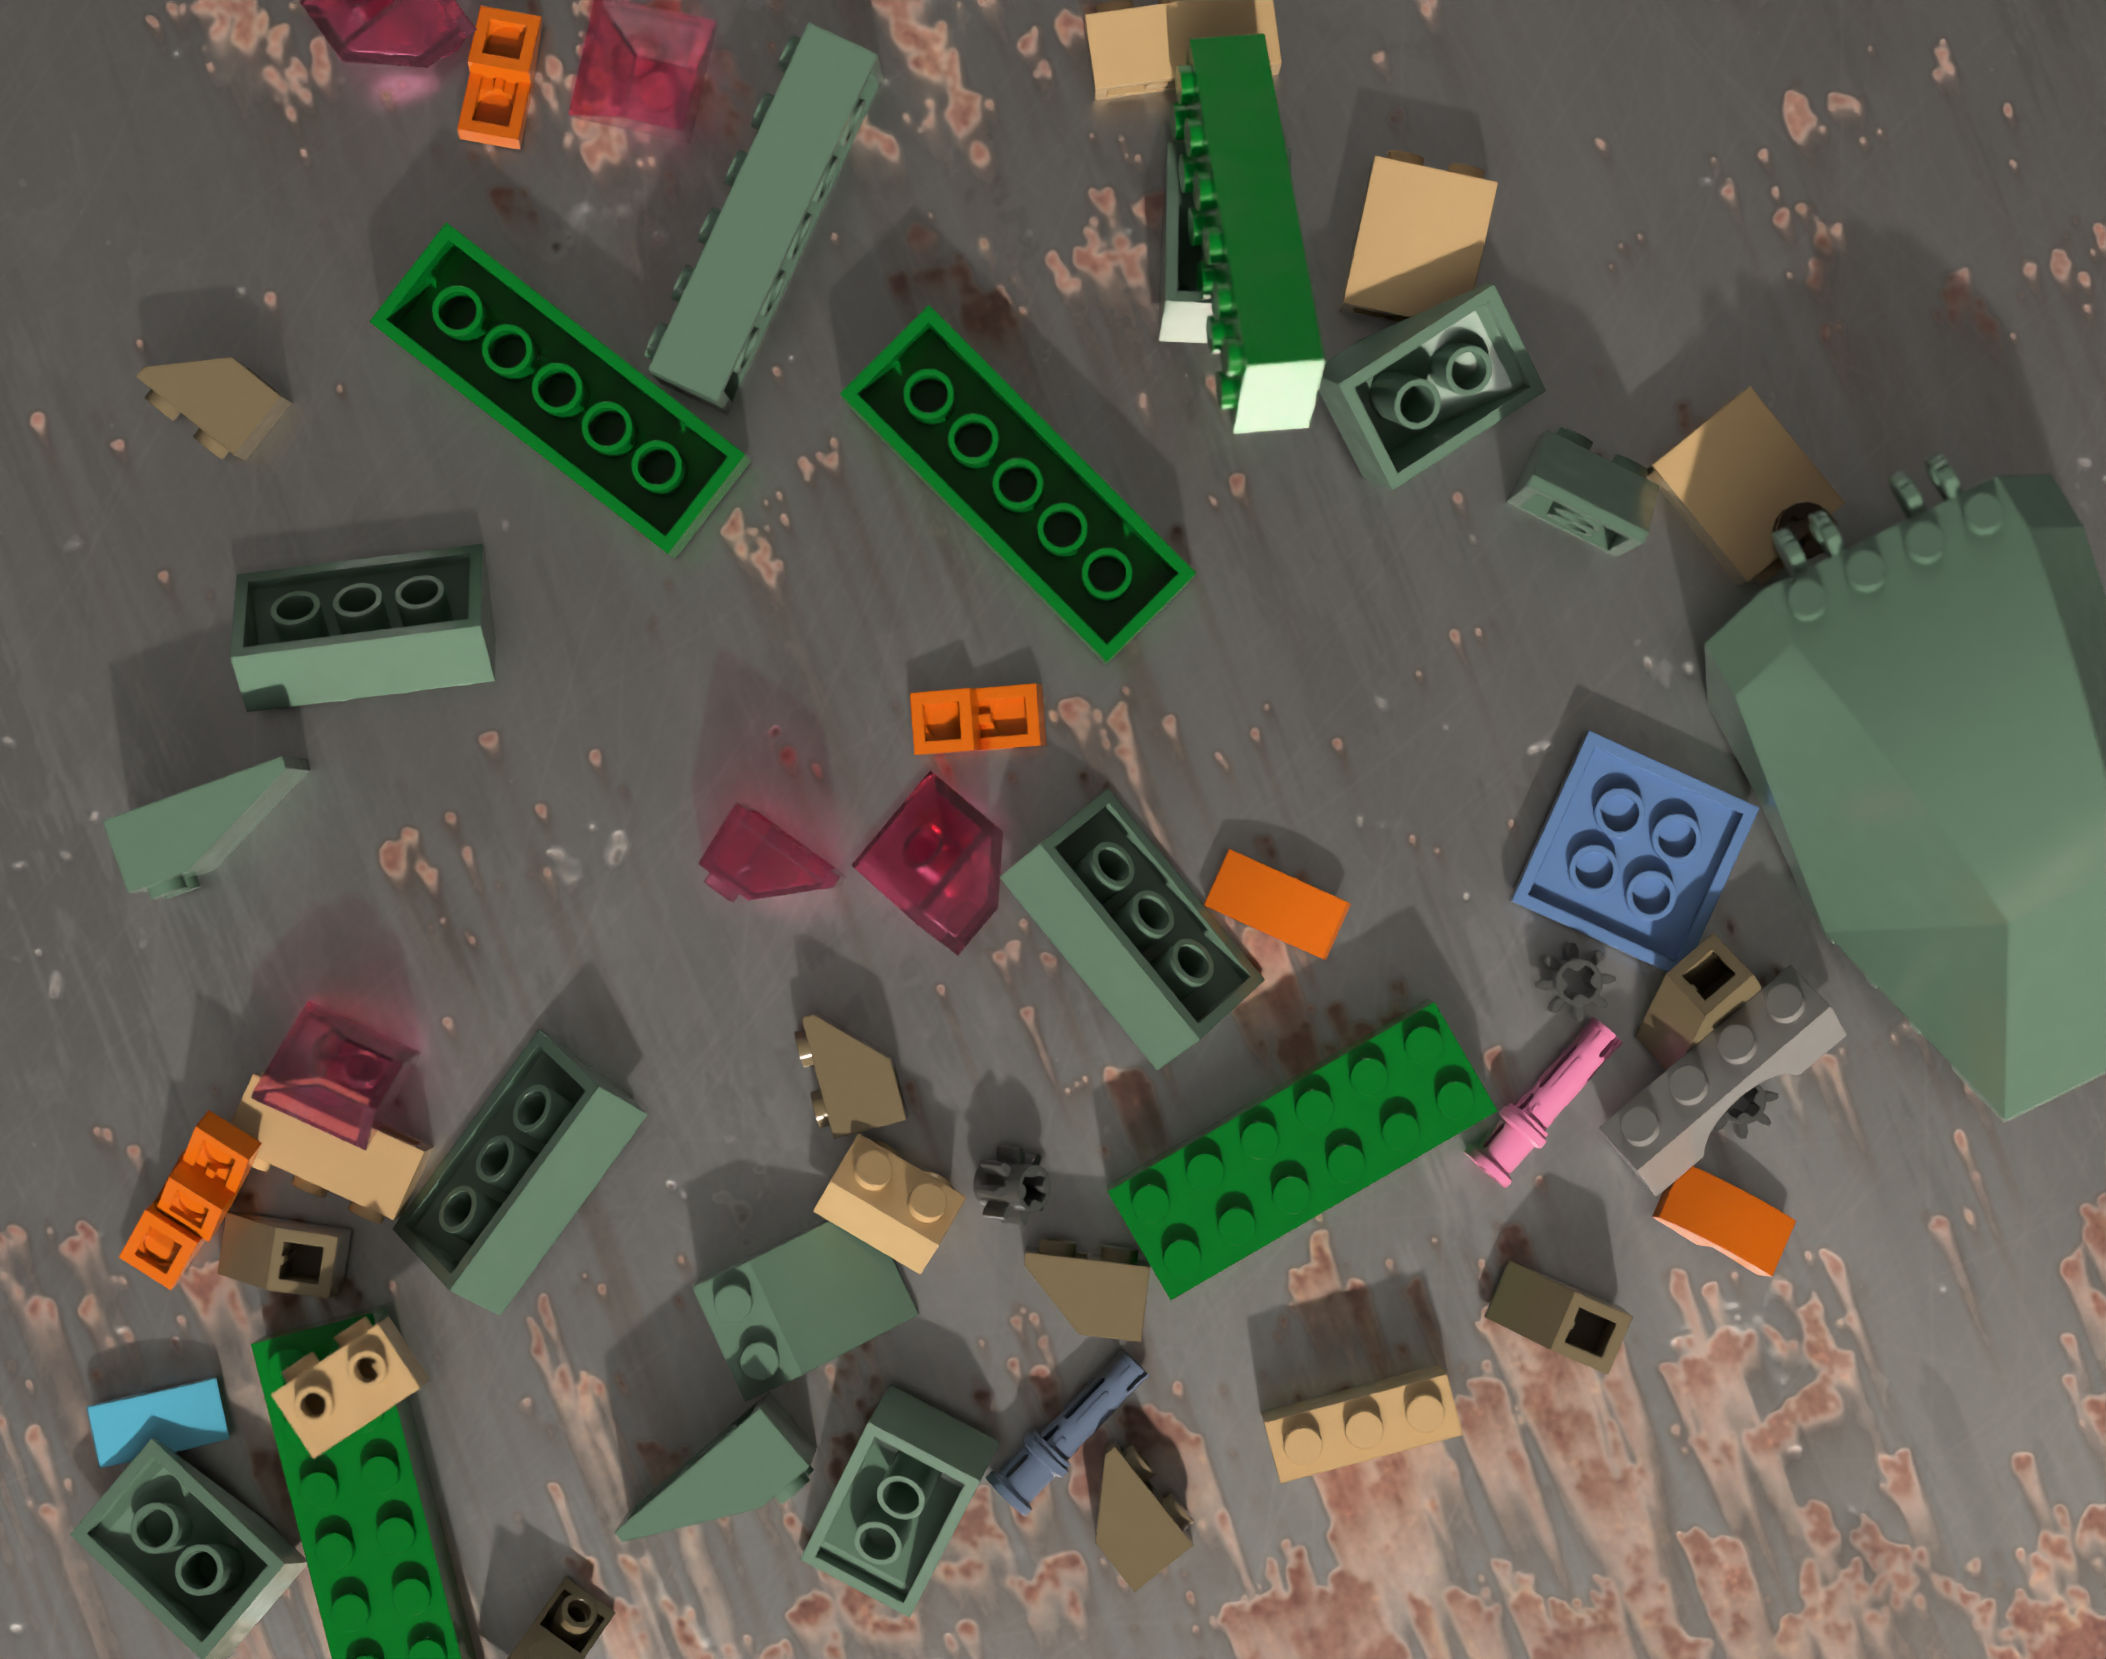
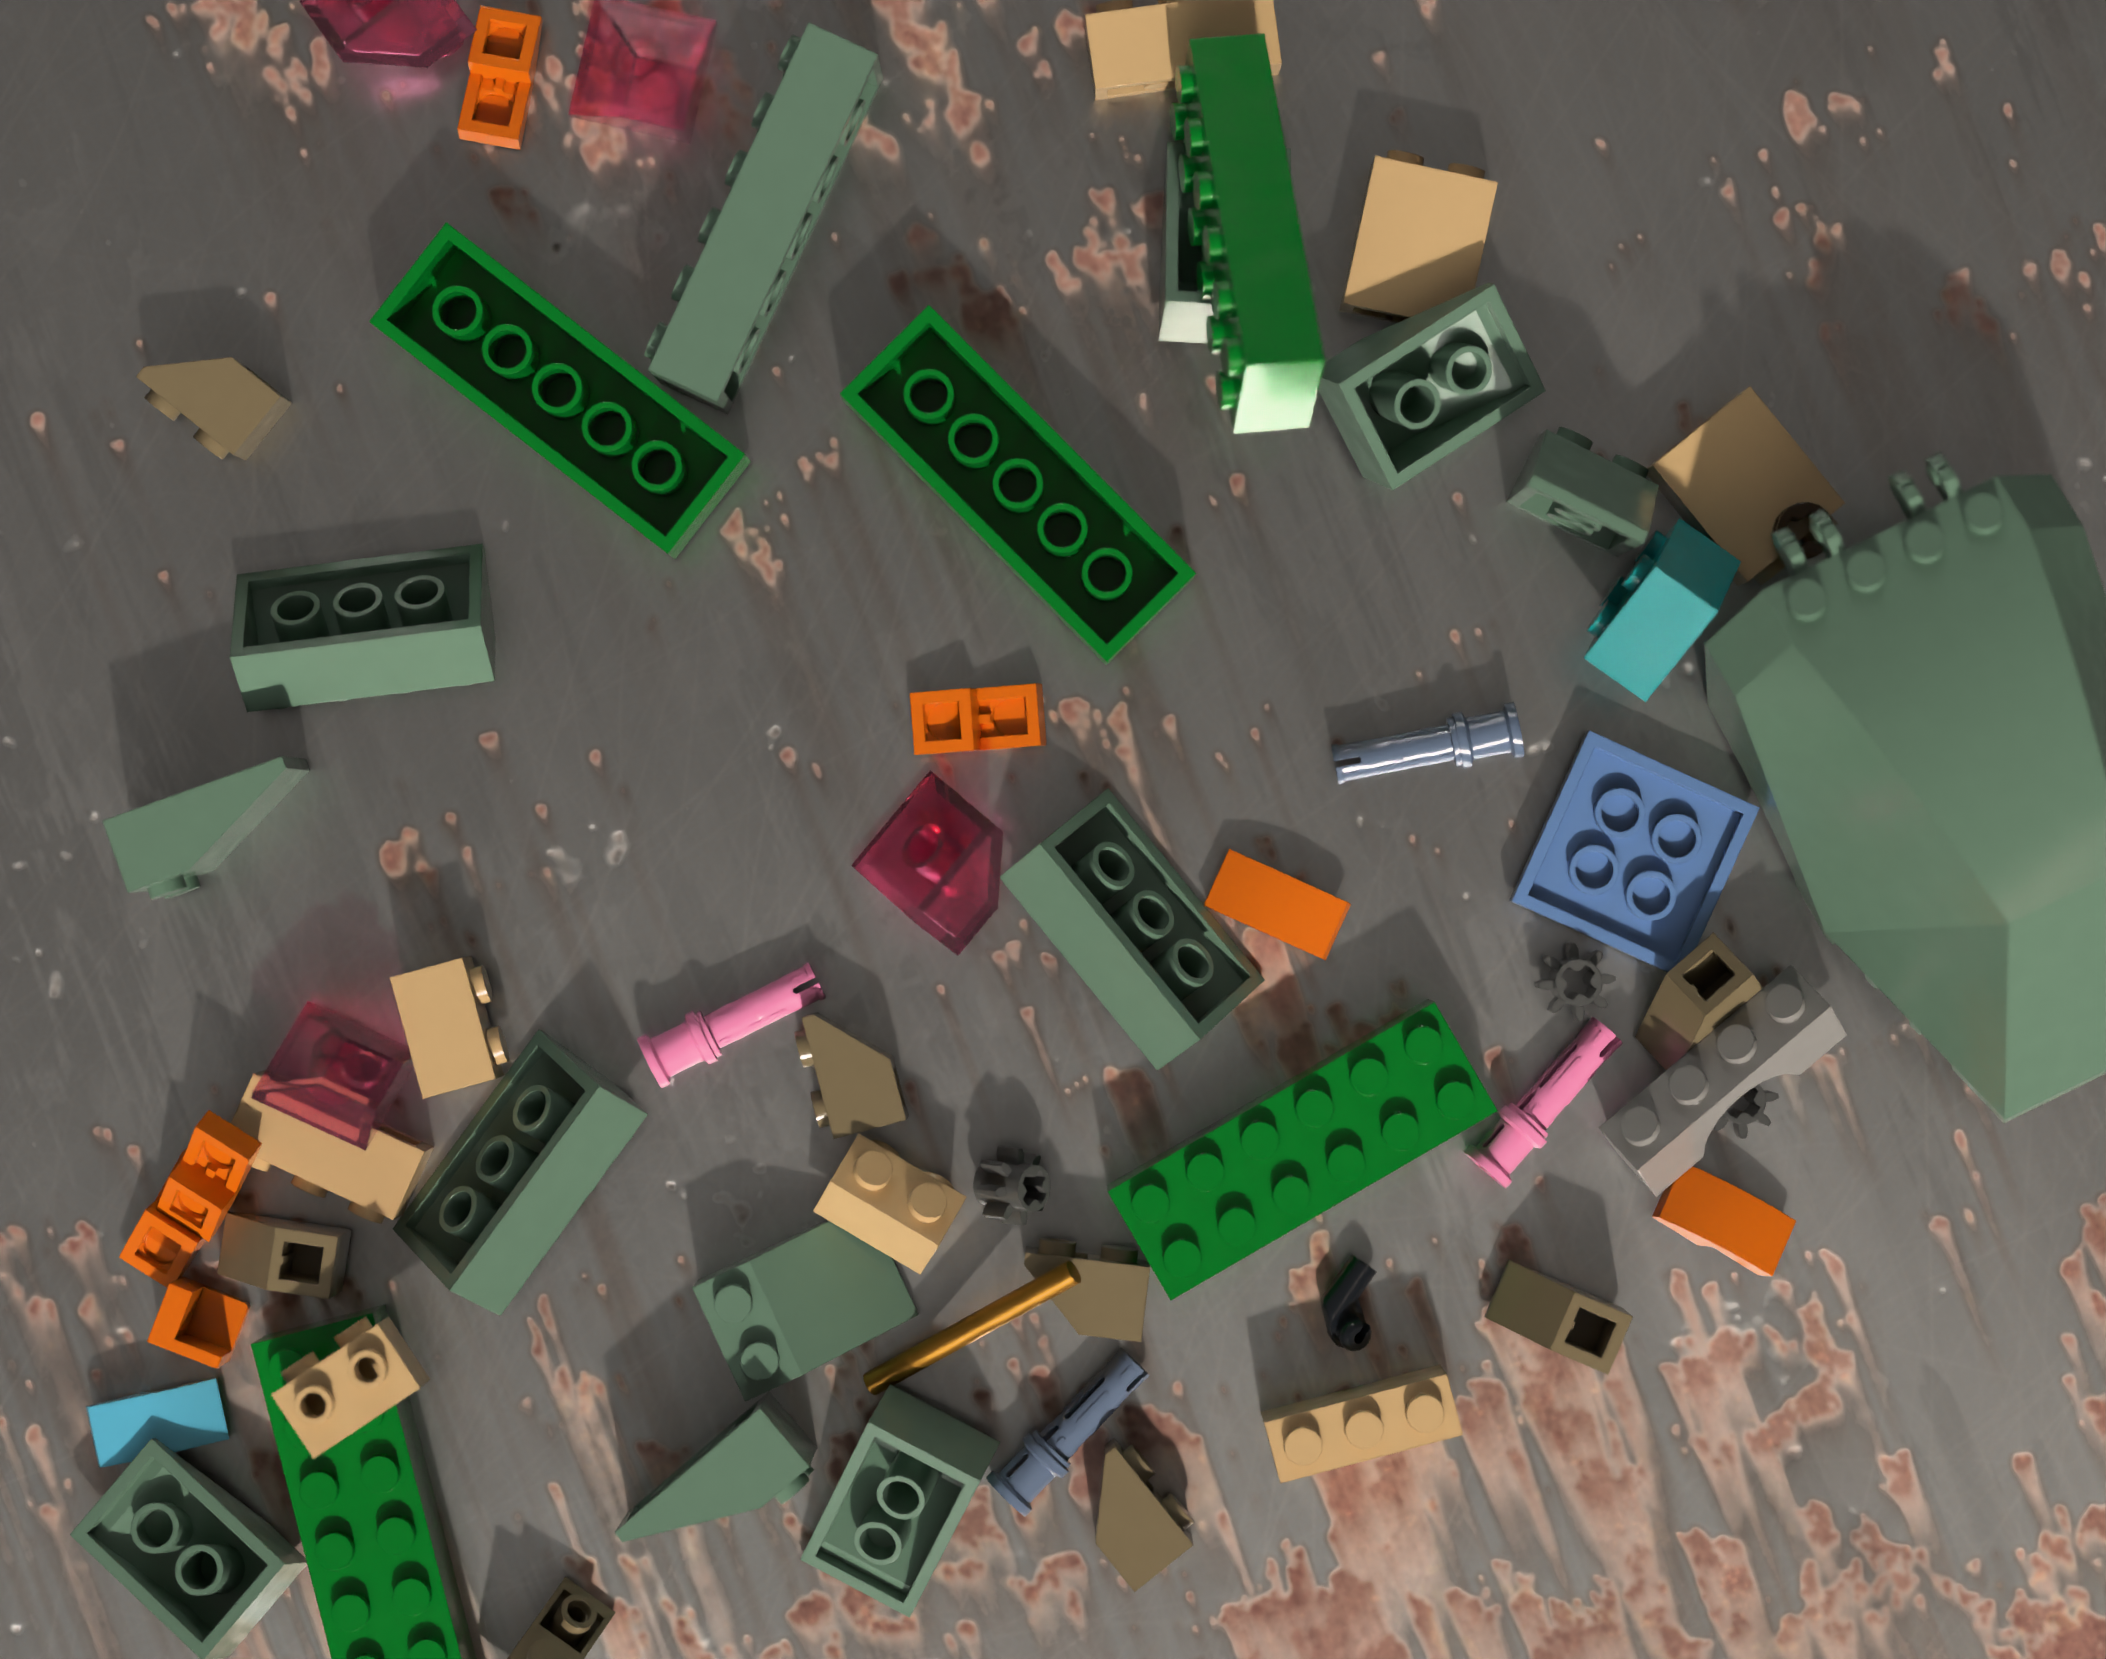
(199, 1322): none -> orange panel
(450, 1026): none -> tan brick
(703, 1036): none -> bright pink pin
(762, 860): clear pink slope -> none
(972, 1327): none -> pearl gold bar
(1343, 1308): none -> black arm
(1460, 740): none -> sand blue pin
(1659, 607): none -> teal brick

